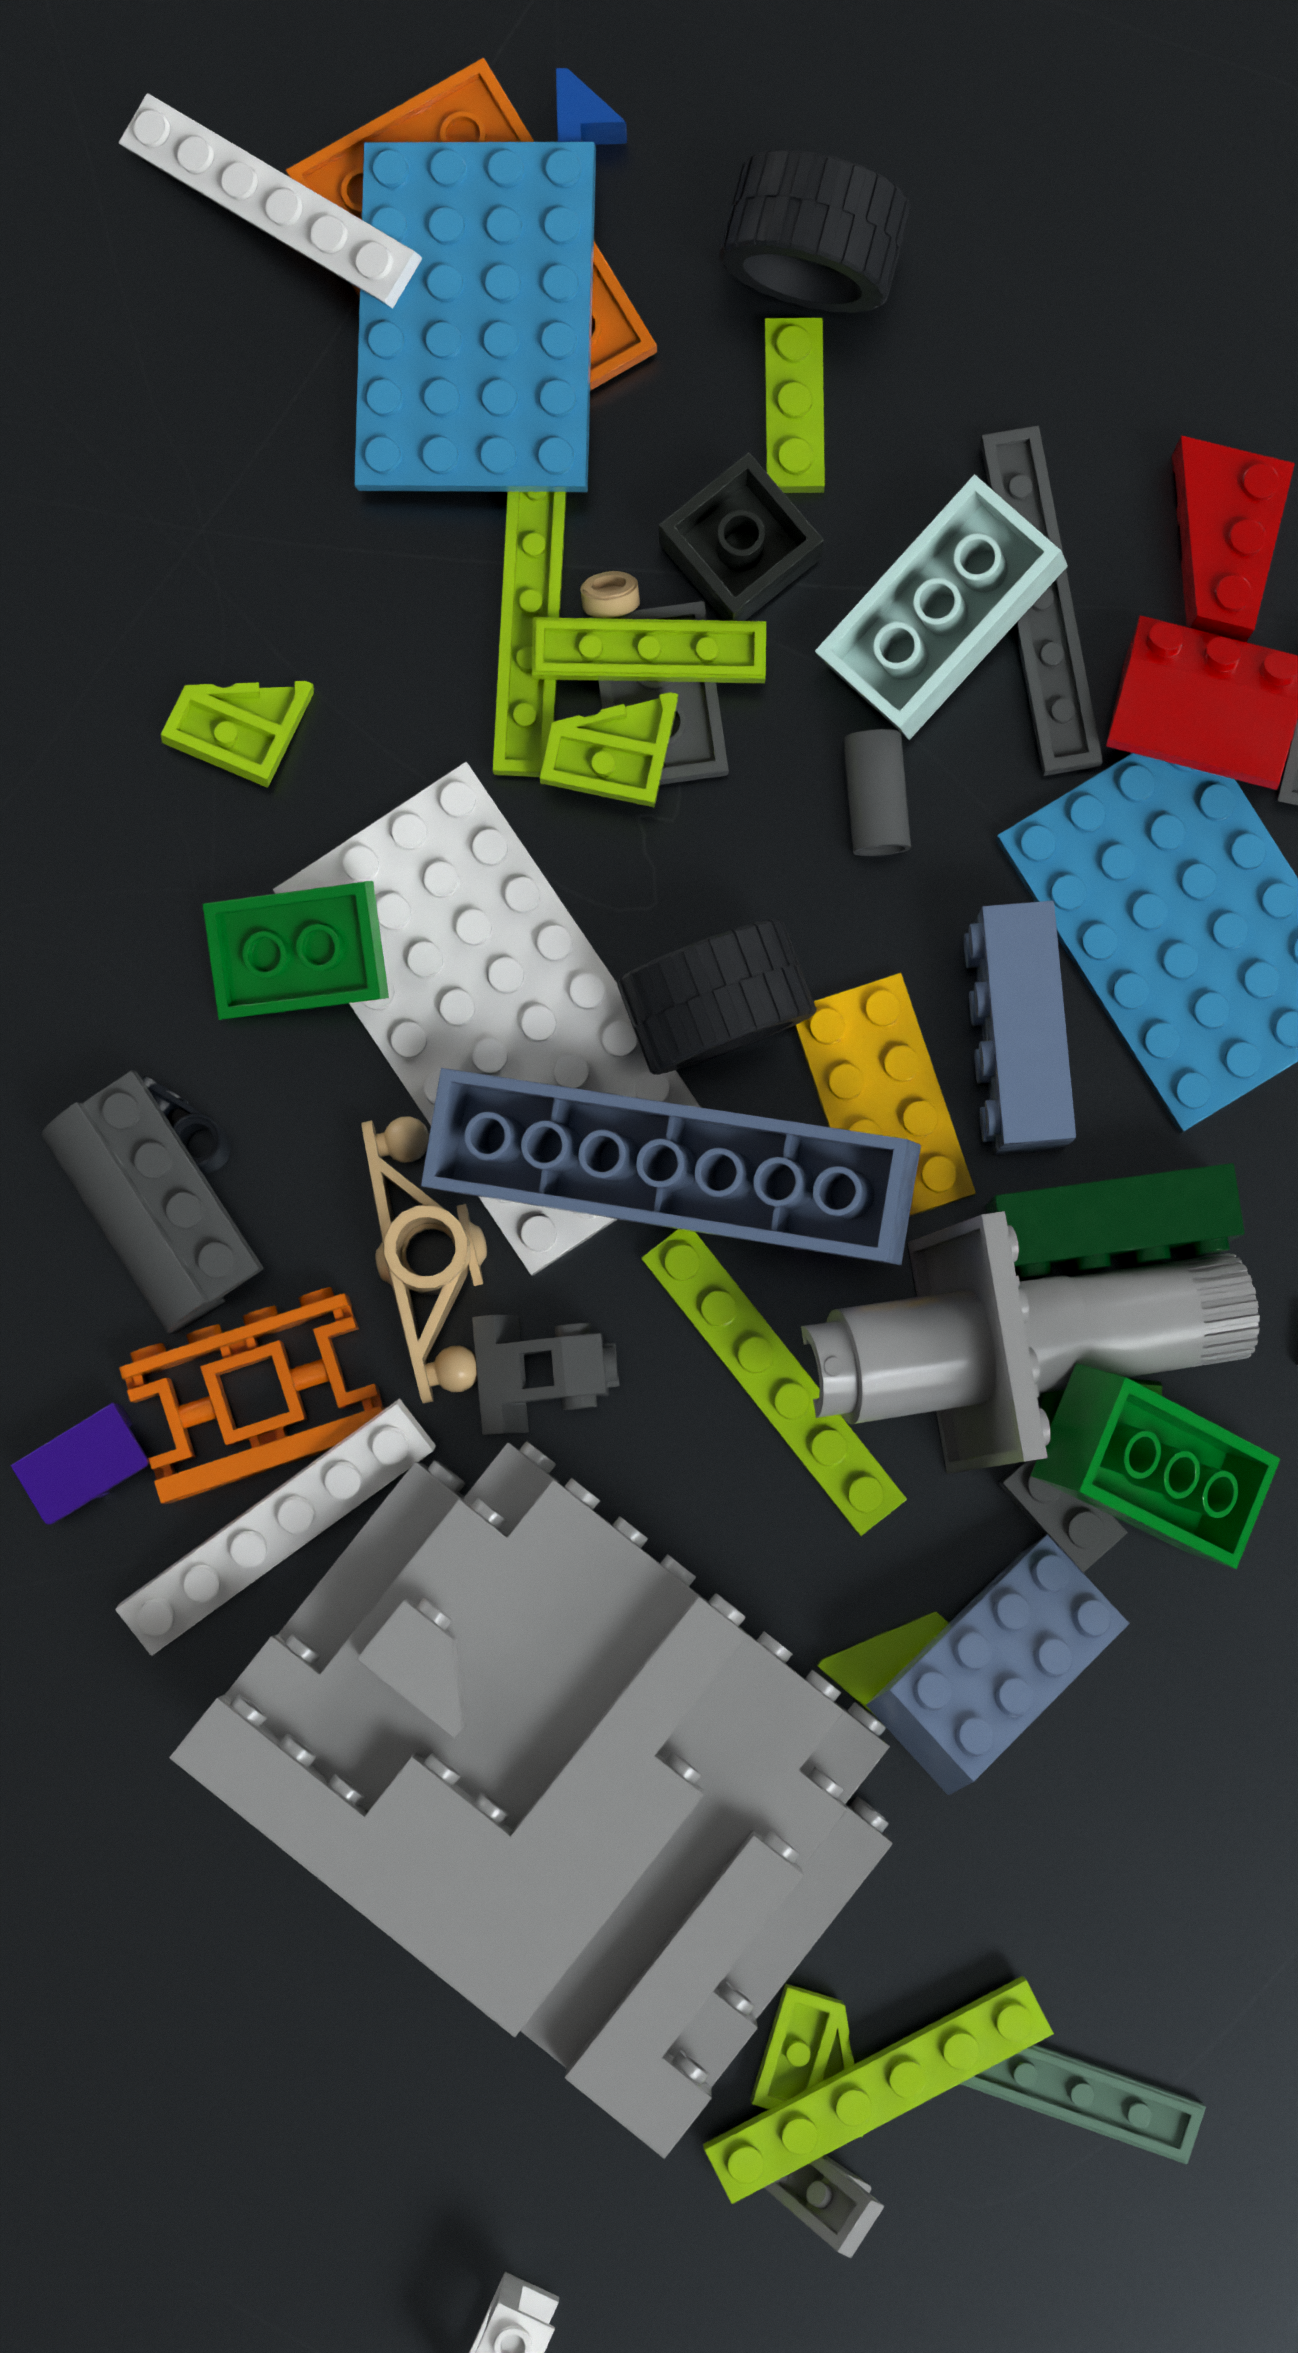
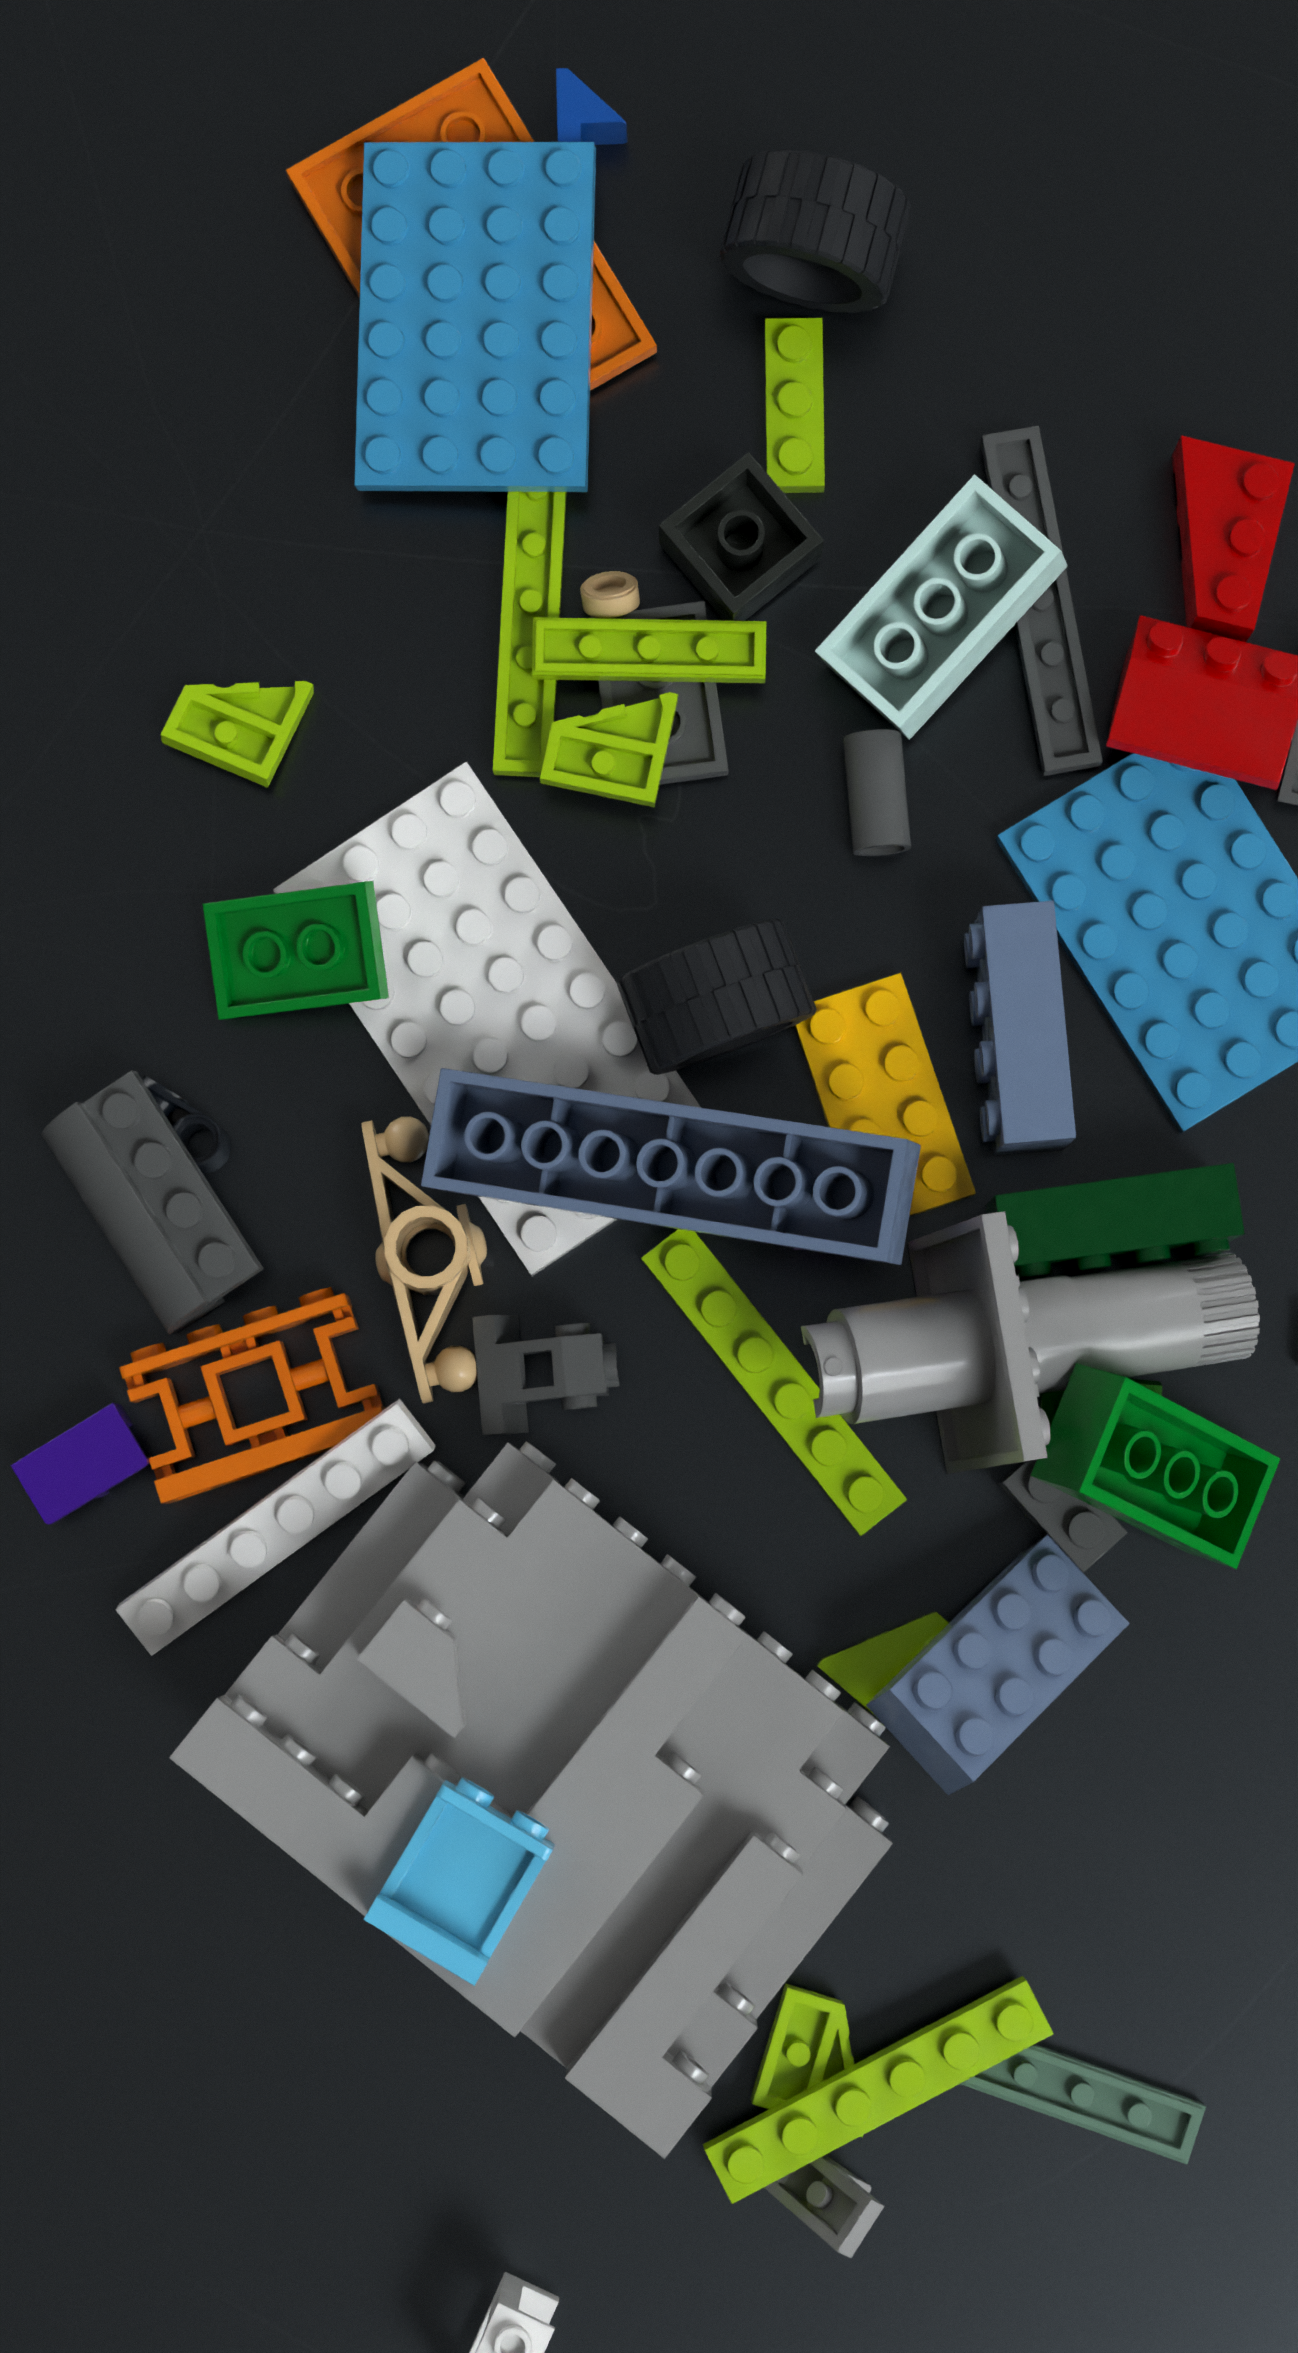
(270, 200): white plate -> none
(461, 1879): none -> medium azure panel

